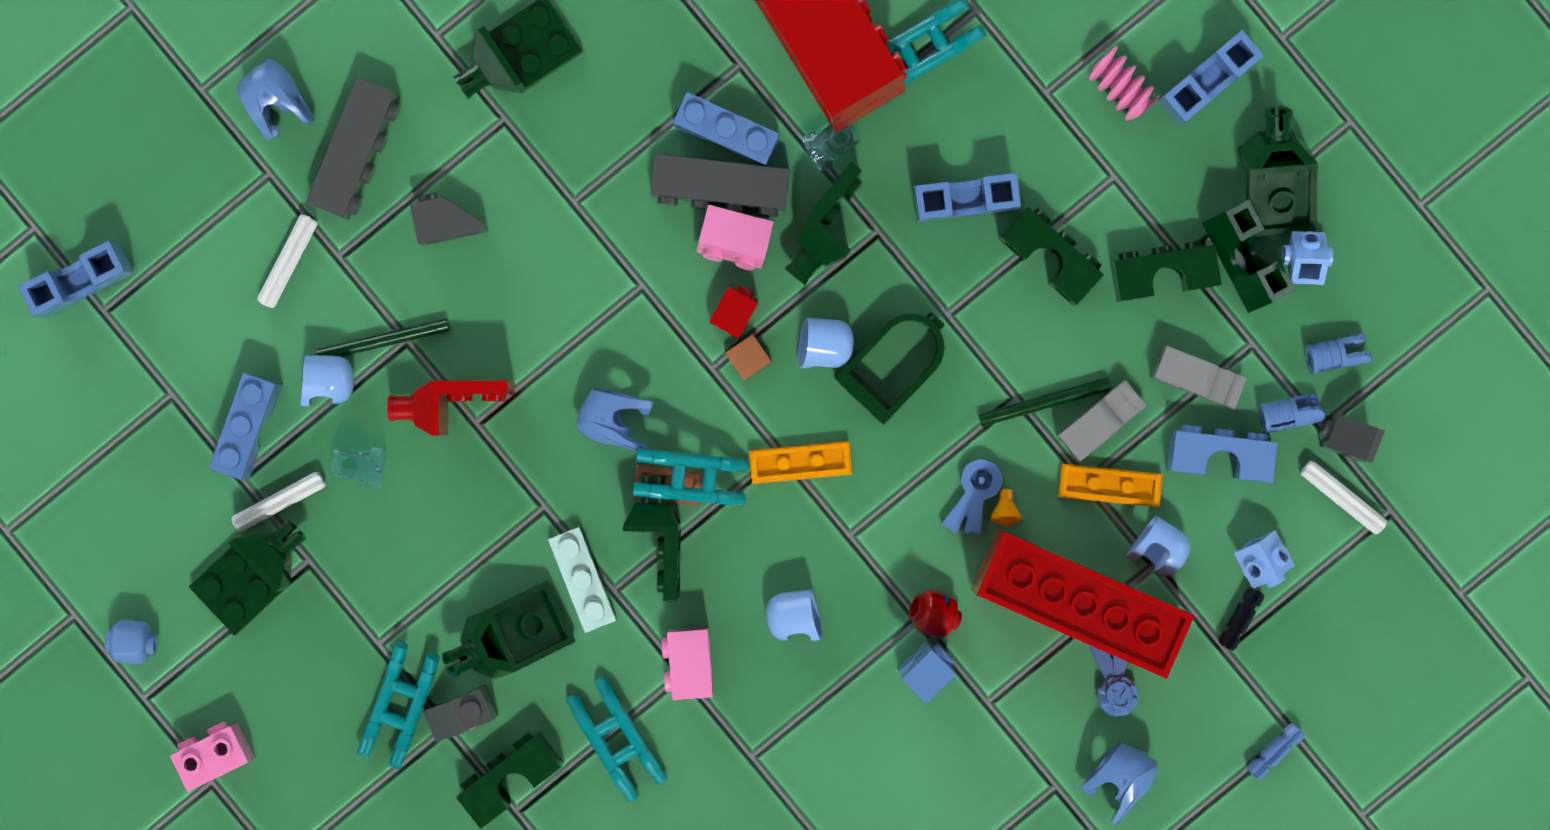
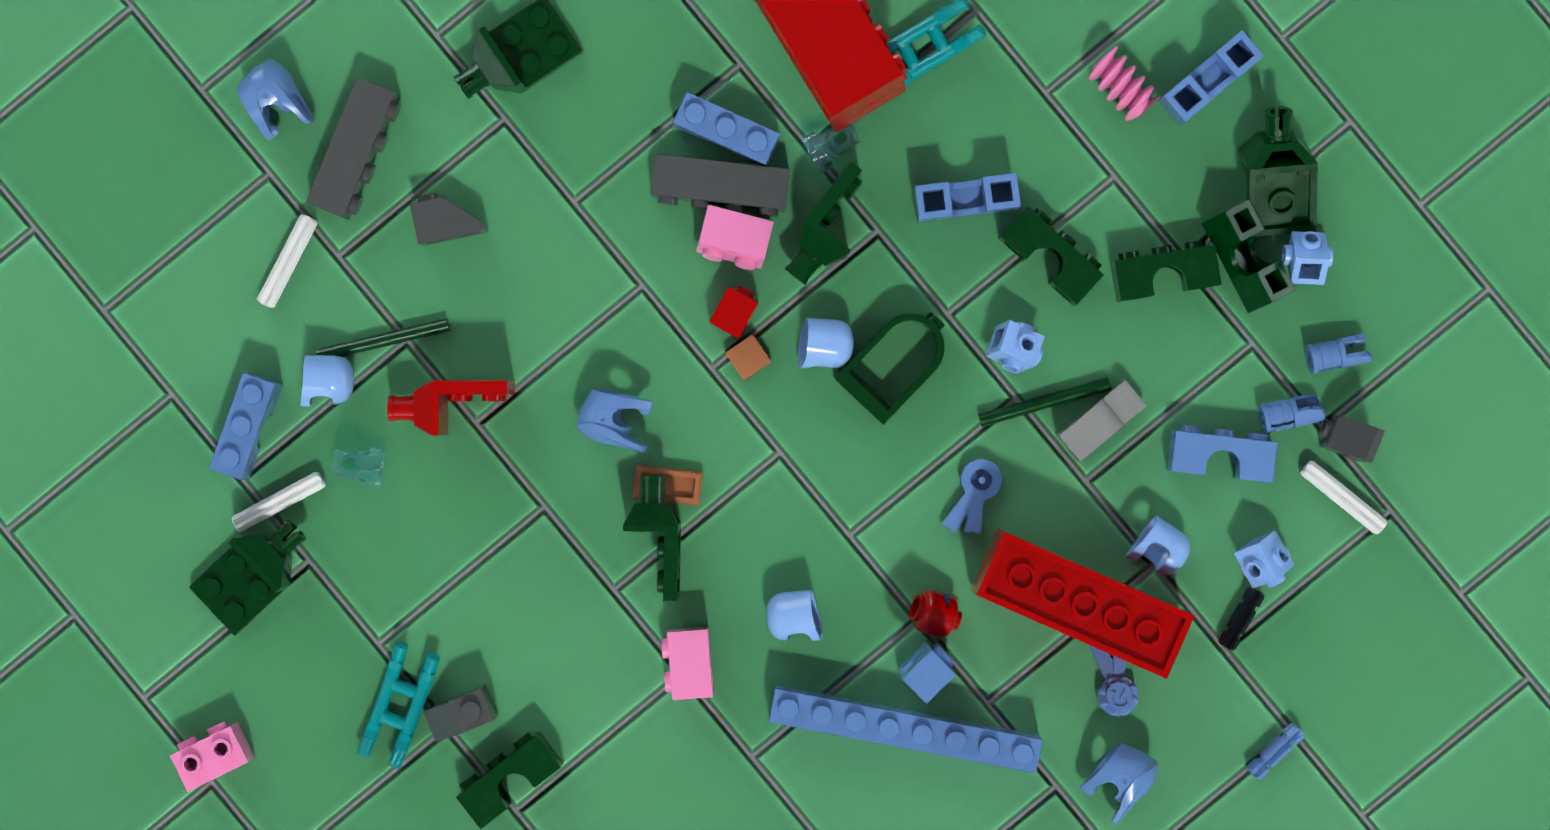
(66, 286): medium blue arch -> none
(131, 642): medium blue head -> none
(511, 634): dark green plate -> none
(582, 579): light aqua plate -> none
(595, 736): teal piece -> none
(679, 462): teal piece -> none
(800, 462): light orange tile -> none
(905, 728): none -> medium blue brick
(1006, 511): light orange rock -> none
(1015, 346): none -> light blue brick
(1110, 485): light orange tile -> none
(1198, 377): light grey piece -> none

